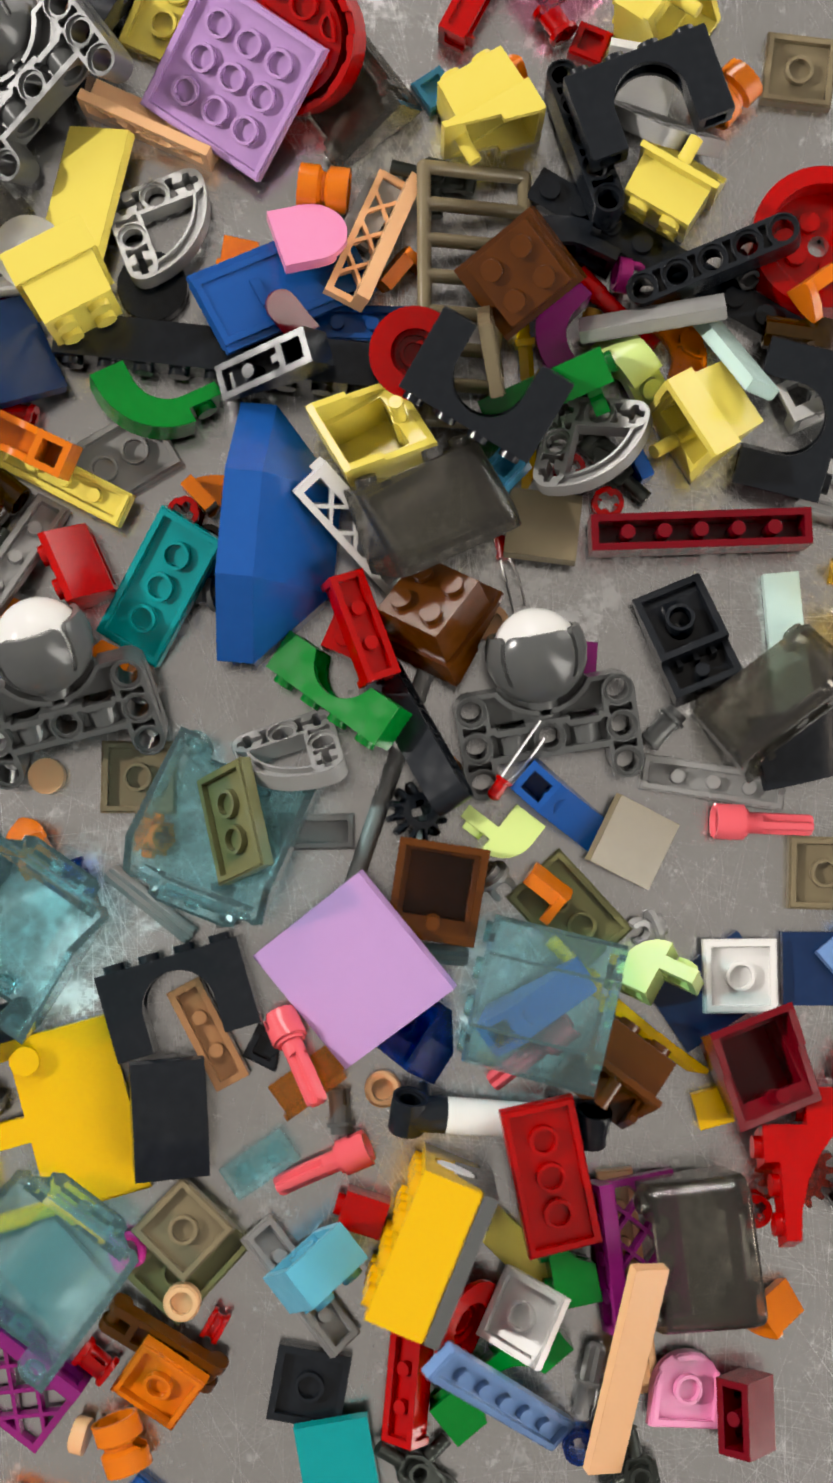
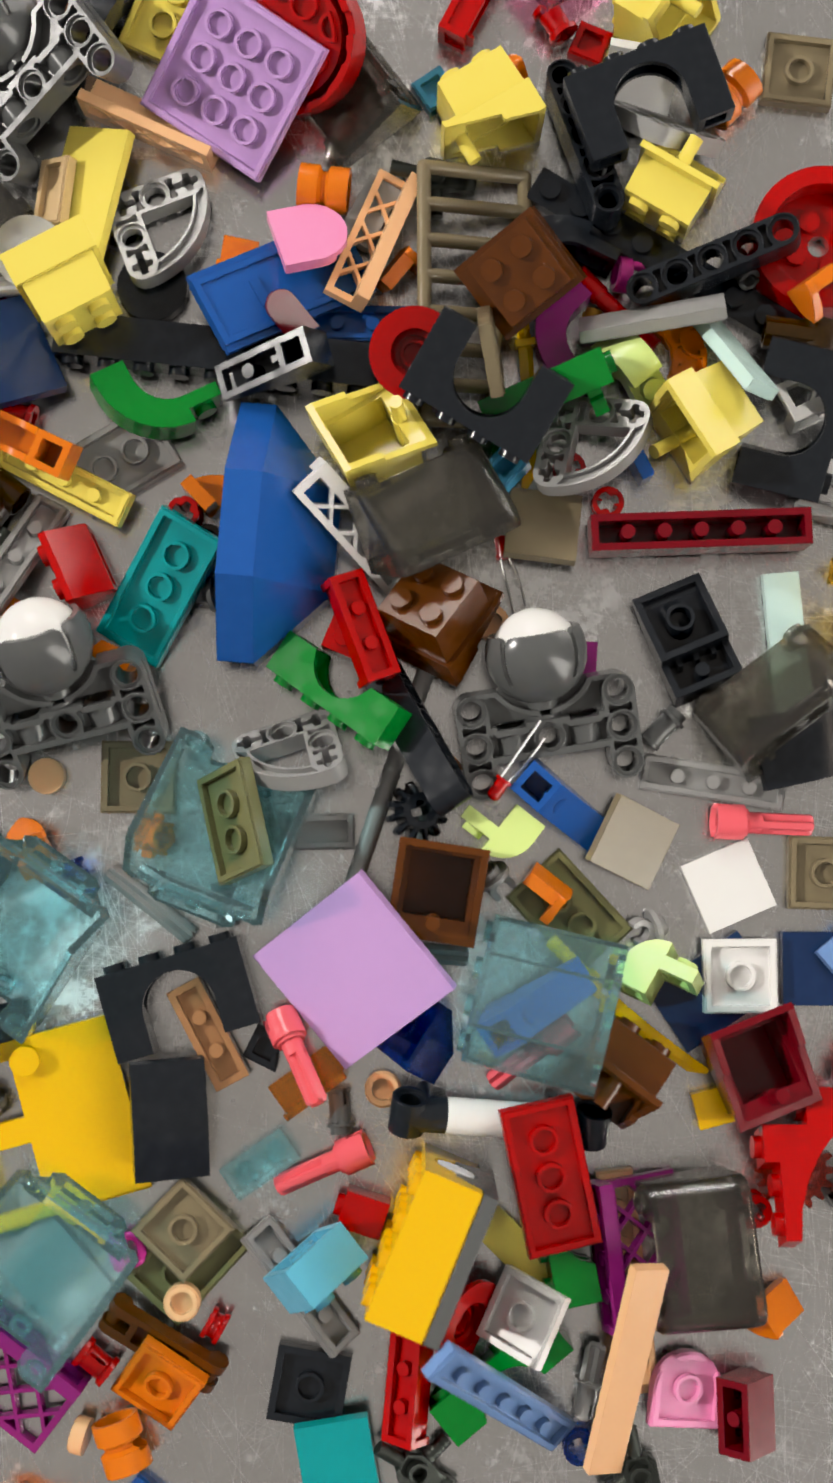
(55, 189): none -> tan tile
(598, 448): pearl dark grey piece -> none
(727, 885): none -> white tile

